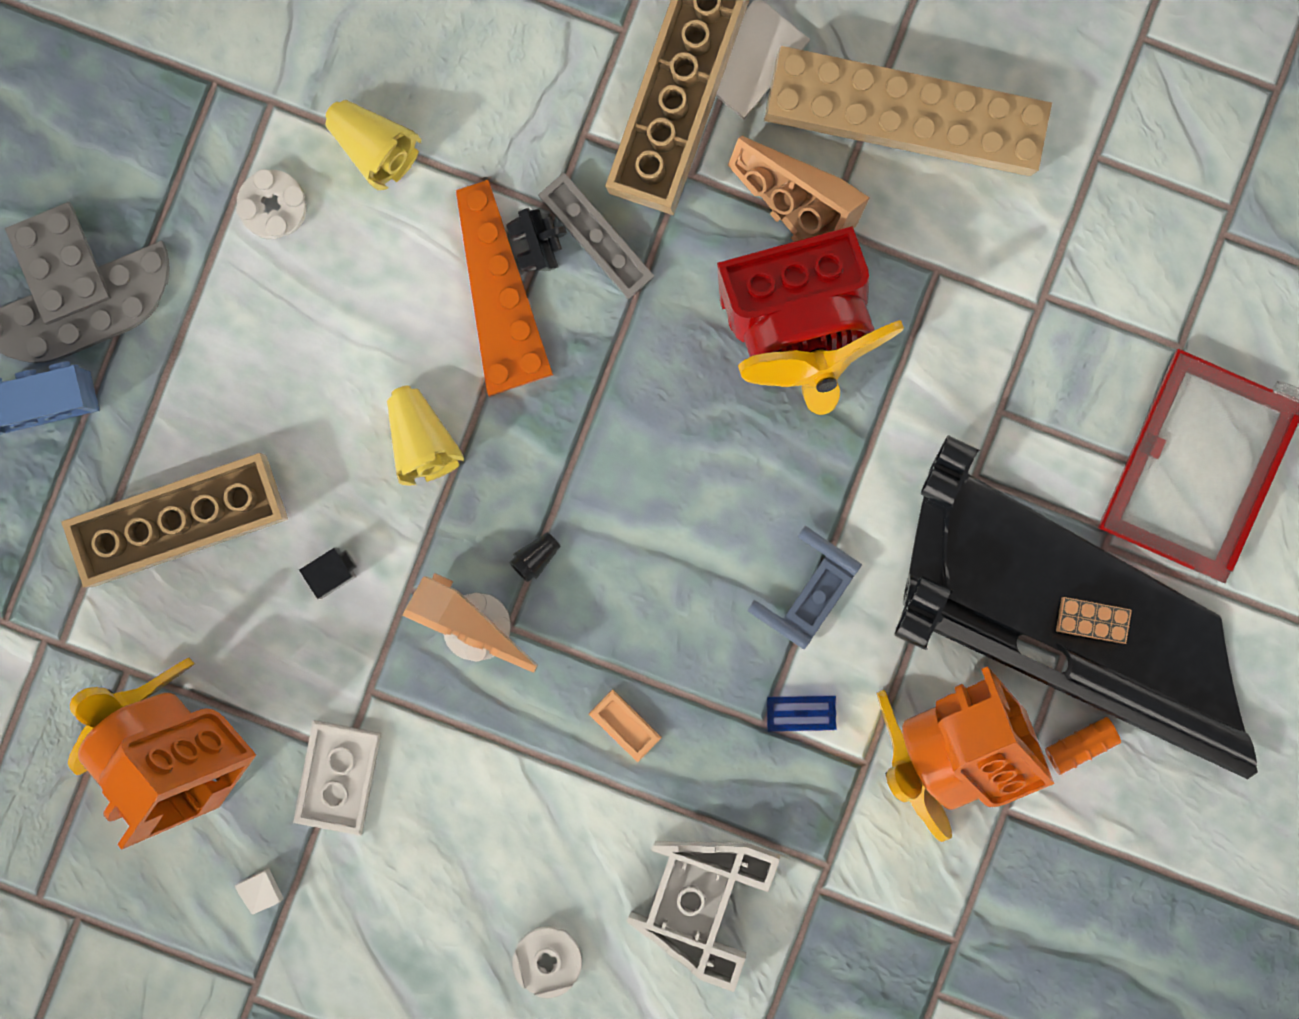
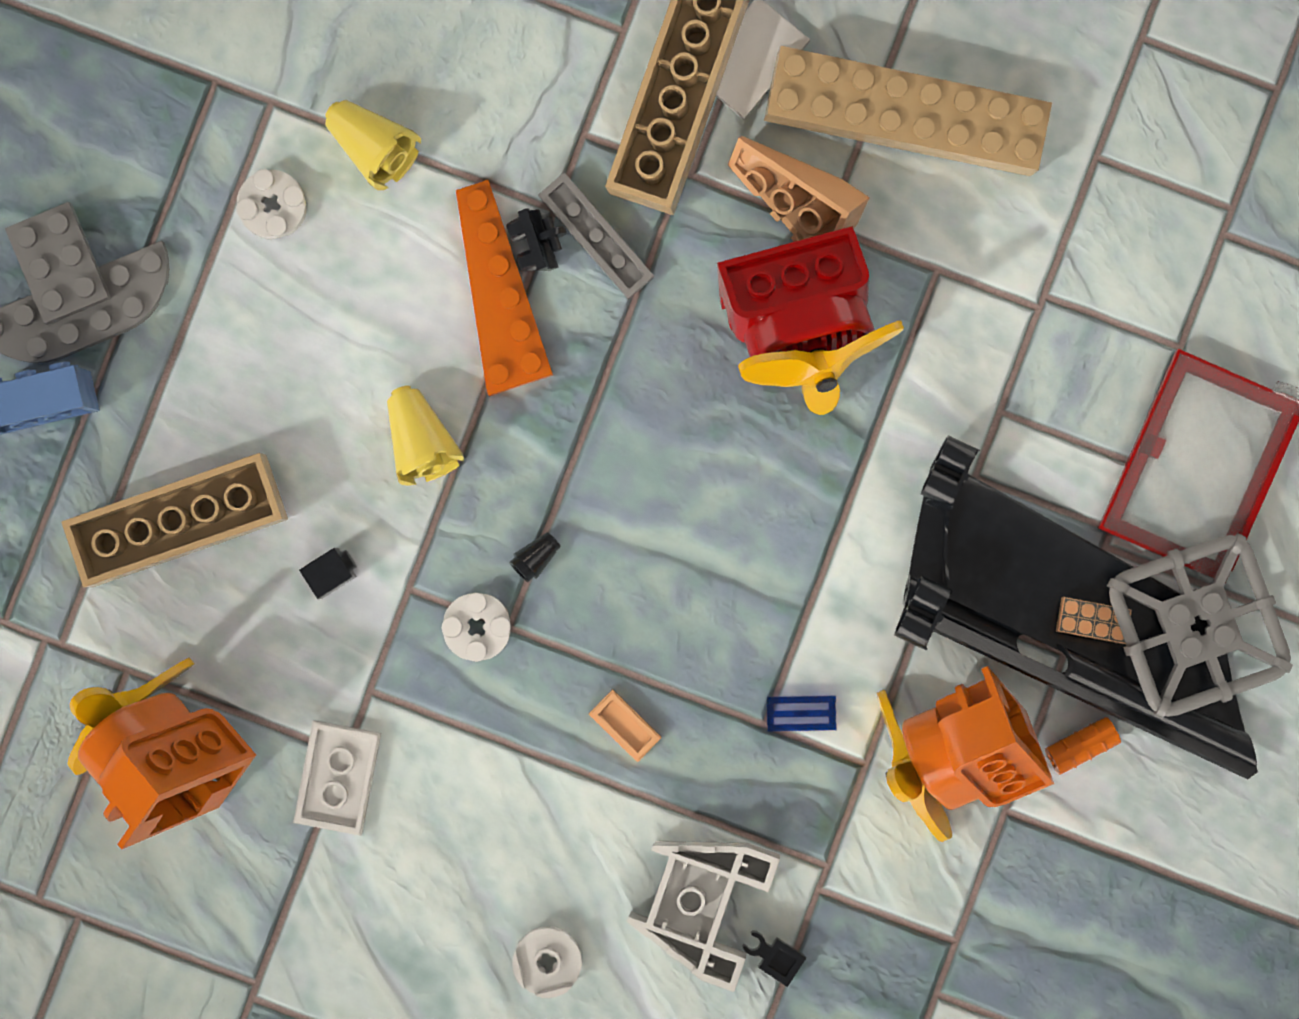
(259, 891): white slope -> none
(450, 612): light nougat wedge -> none
(778, 960): none -> black plate
(816, 597): sand blue plate -> none
(1220, 635): none -> light grey plate

